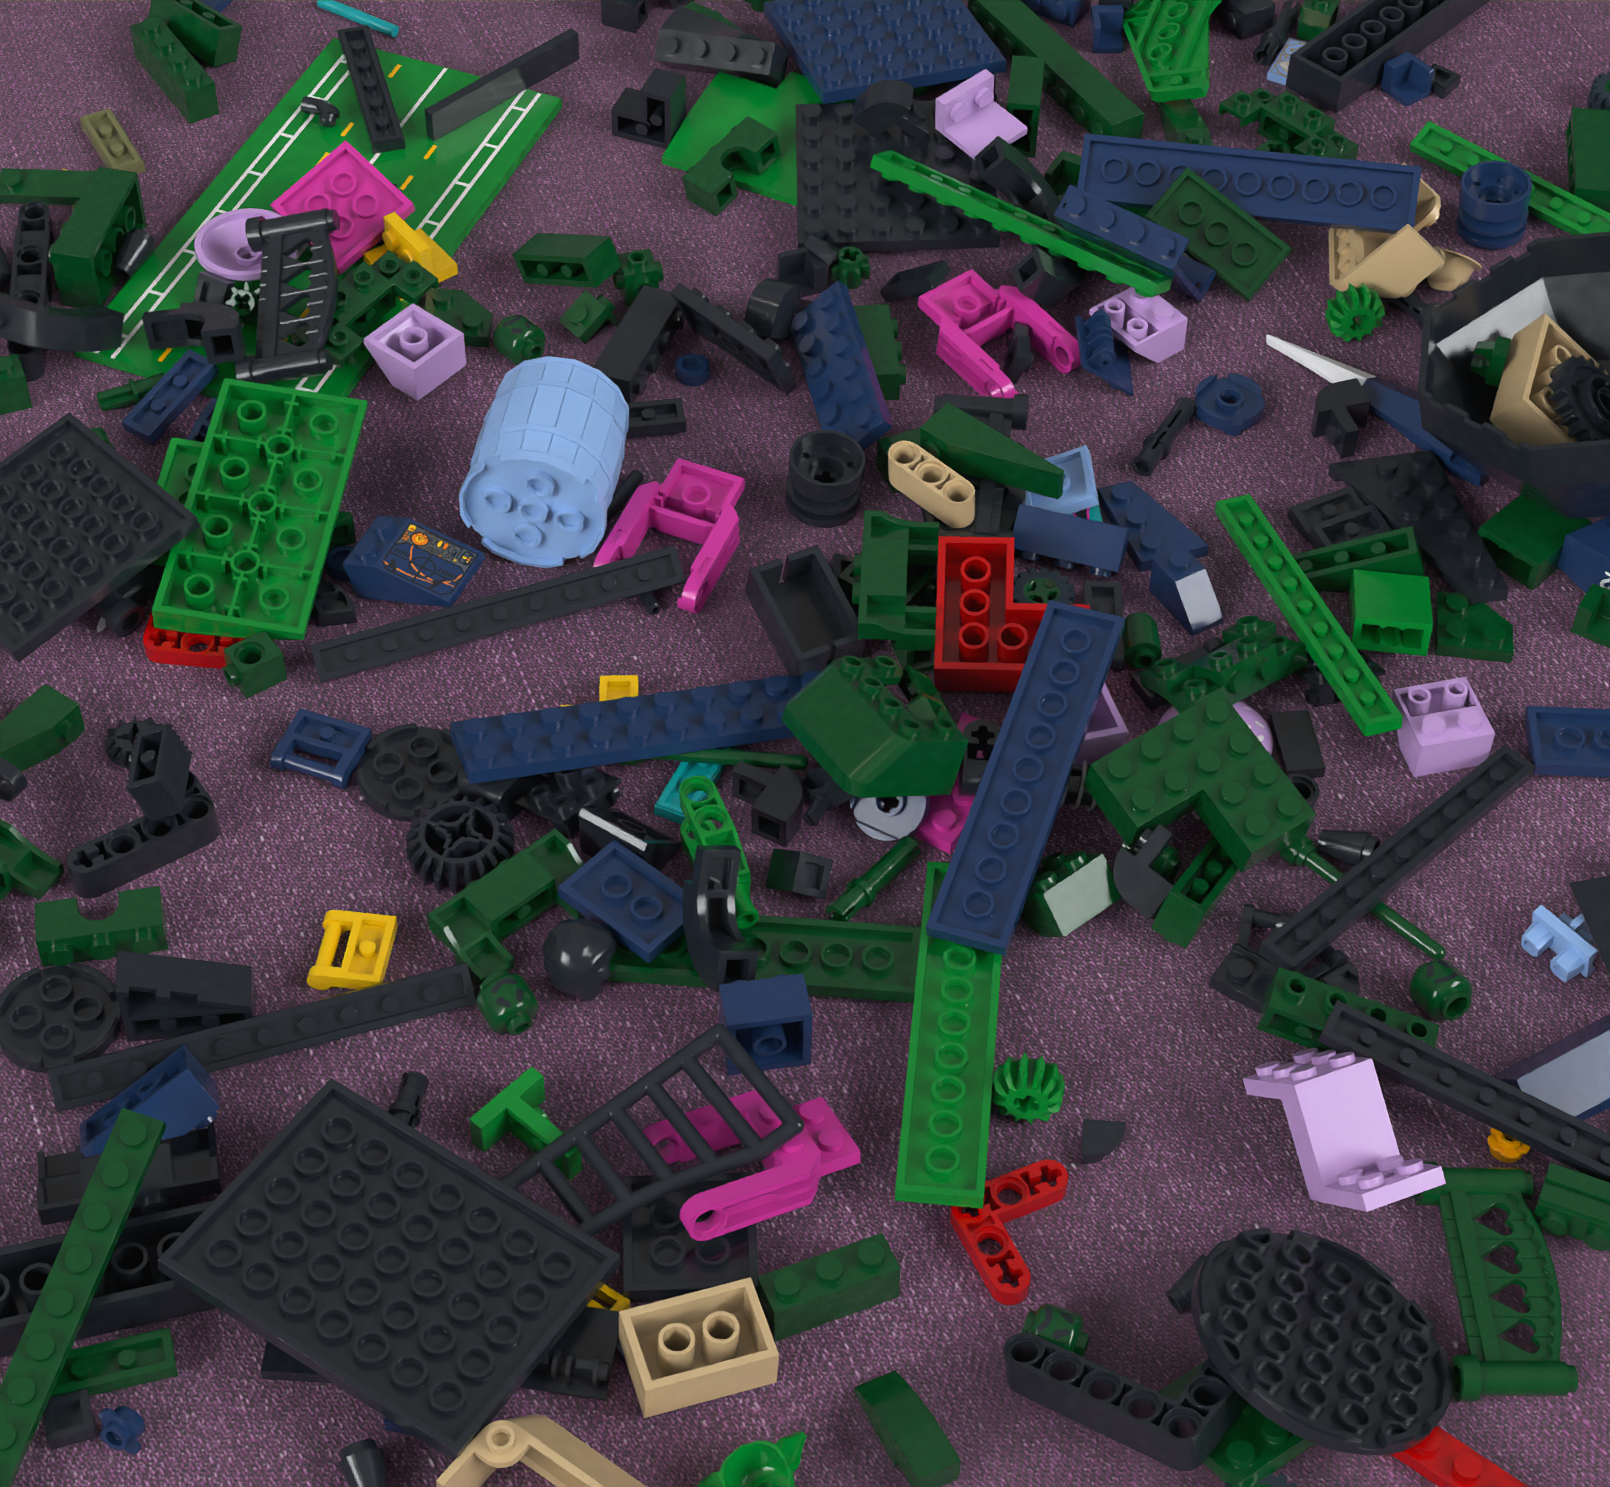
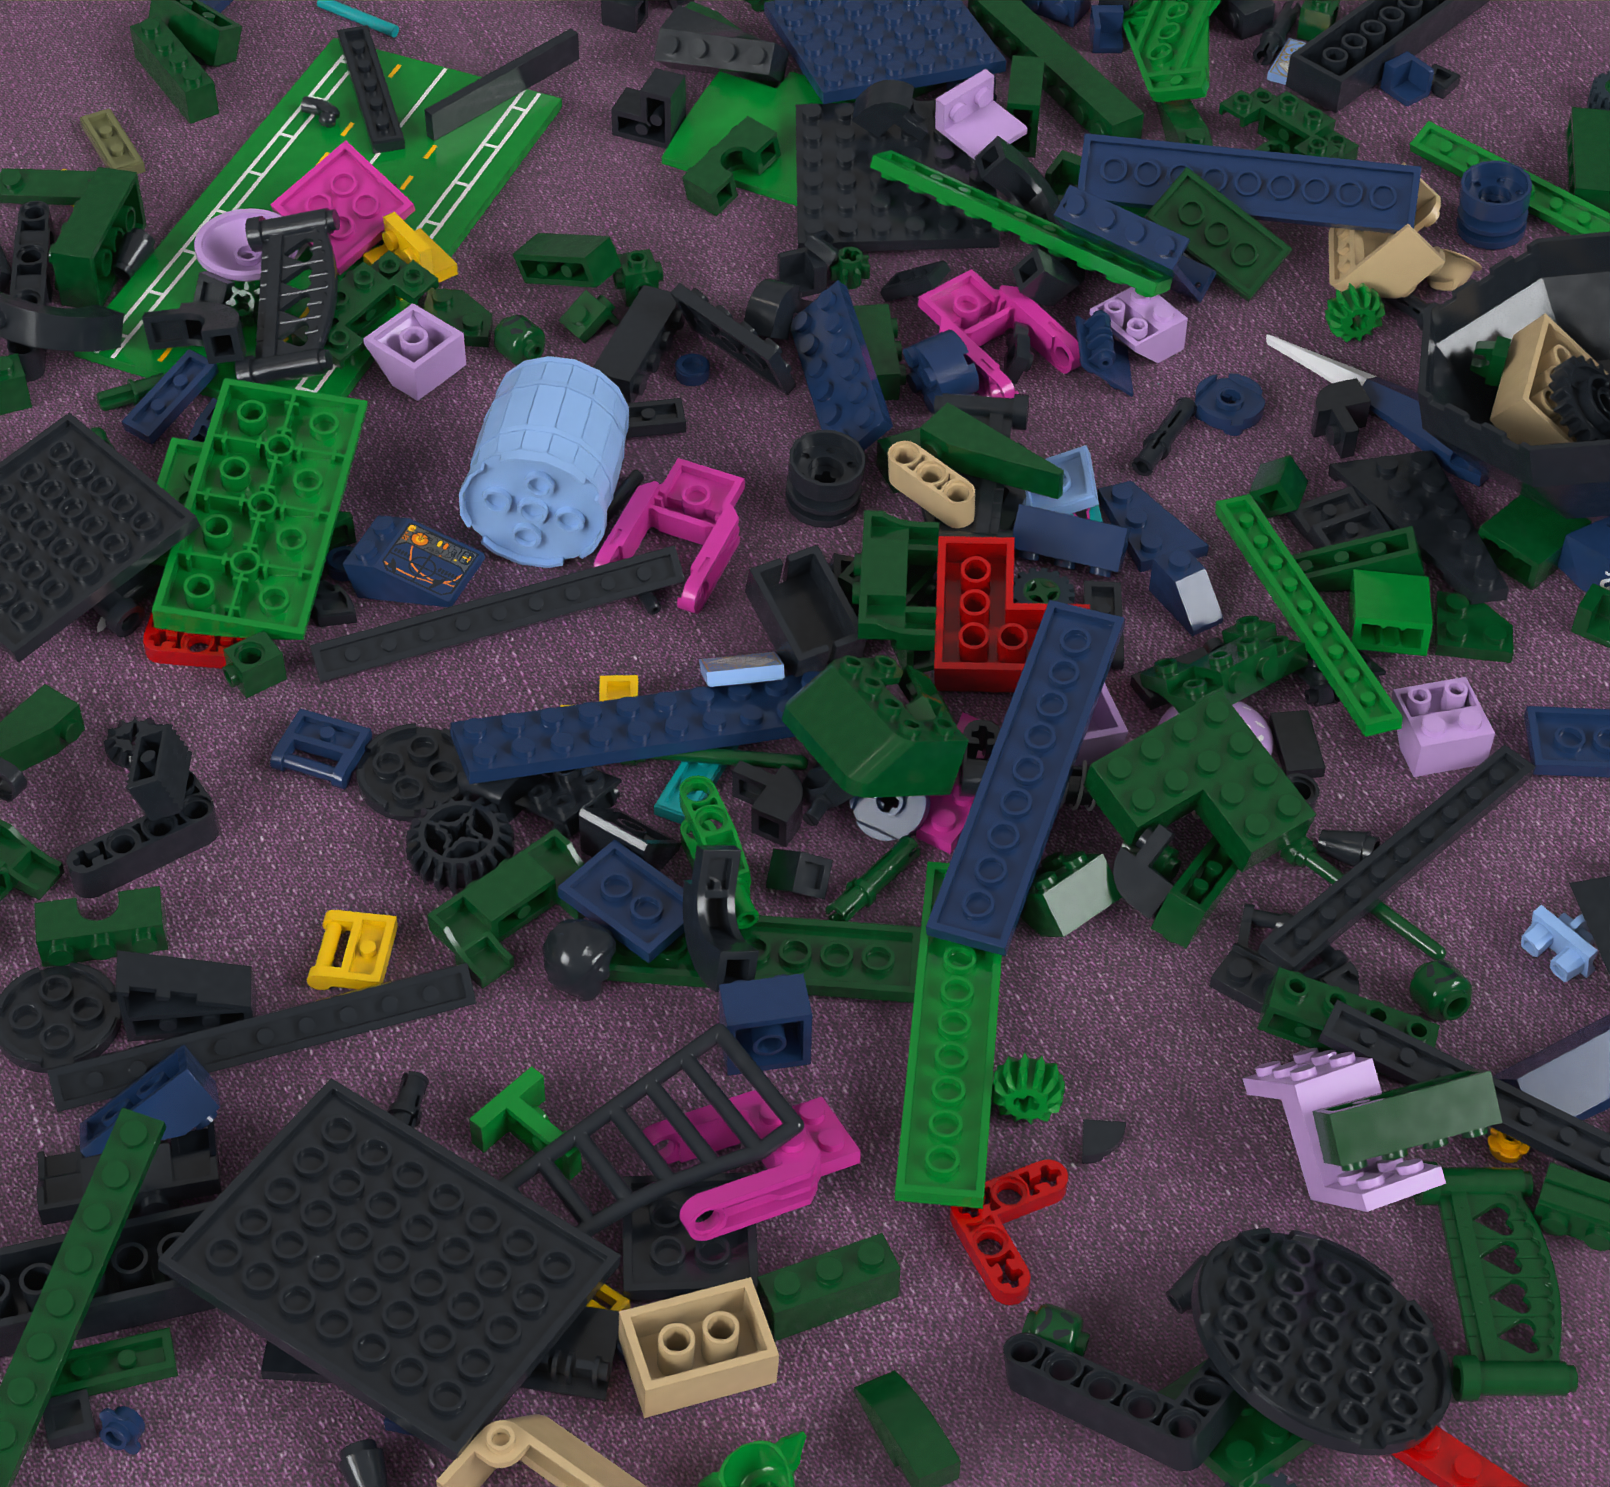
(507, 1003): dark green head -> none
(742, 669): none -> light blue tile
(940, 367): none -> dark blue brick
(1141, 641): dark green brick -> none
(1278, 486): none -> dark green brick
(1407, 1118): none -> dark green brick

